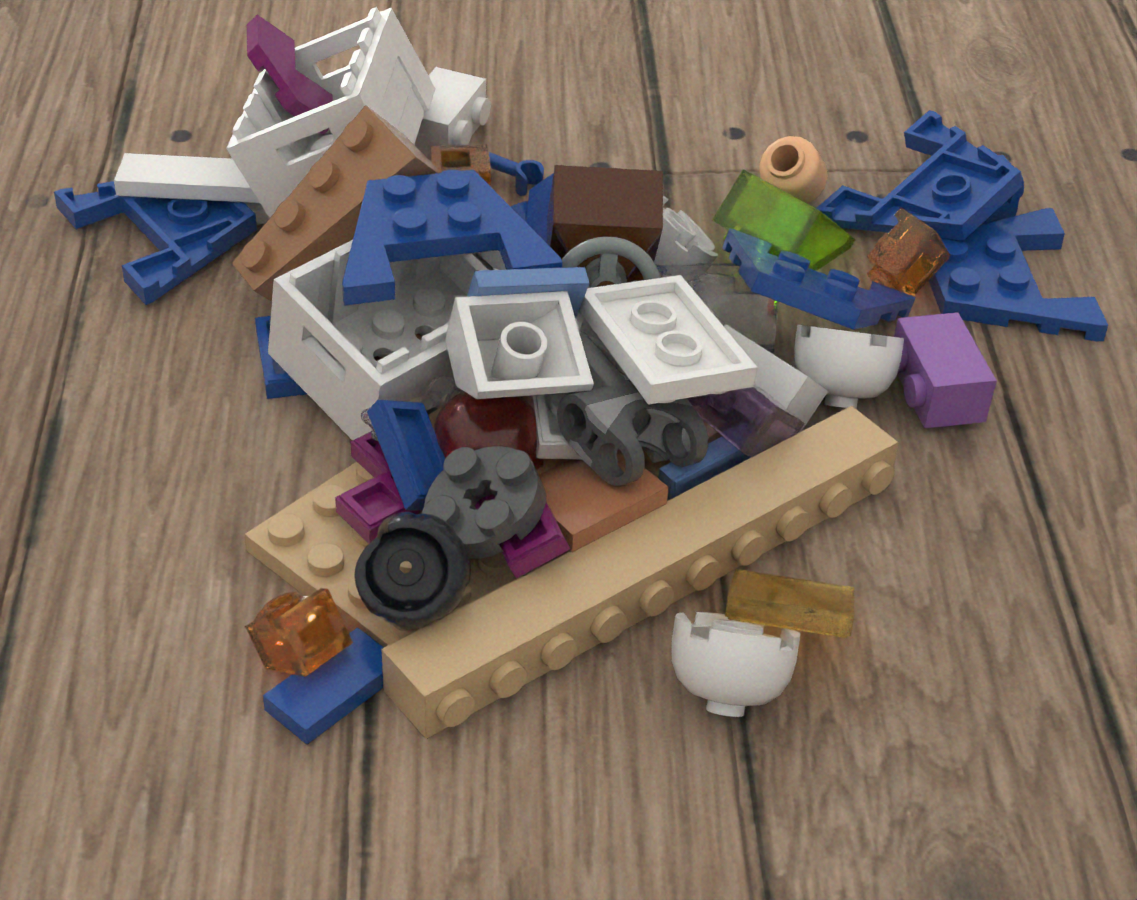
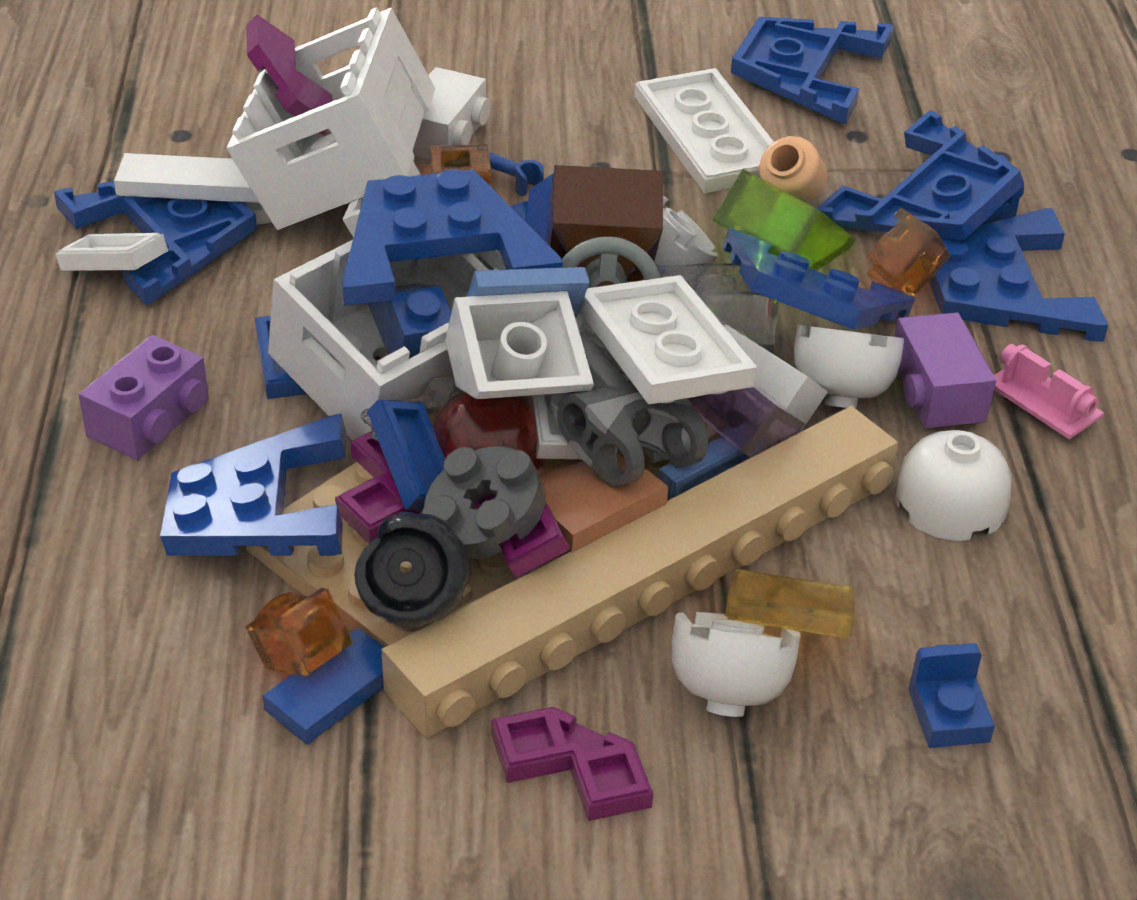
(111, 251): none -> white tile
(144, 397): none -> medium lavender brick
(242, 495): none -> wing
(328, 200): medium nougat wedge -> none
(410, 316): none -> blue slope
(551, 741): none -> magenta tile
(705, 126): none -> white tile
(793, 55): none -> blue wing
(949, 696): none -> blue bracket
(954, 485): none -> white cylinder
(1056, 401): none -> bright pink hinge

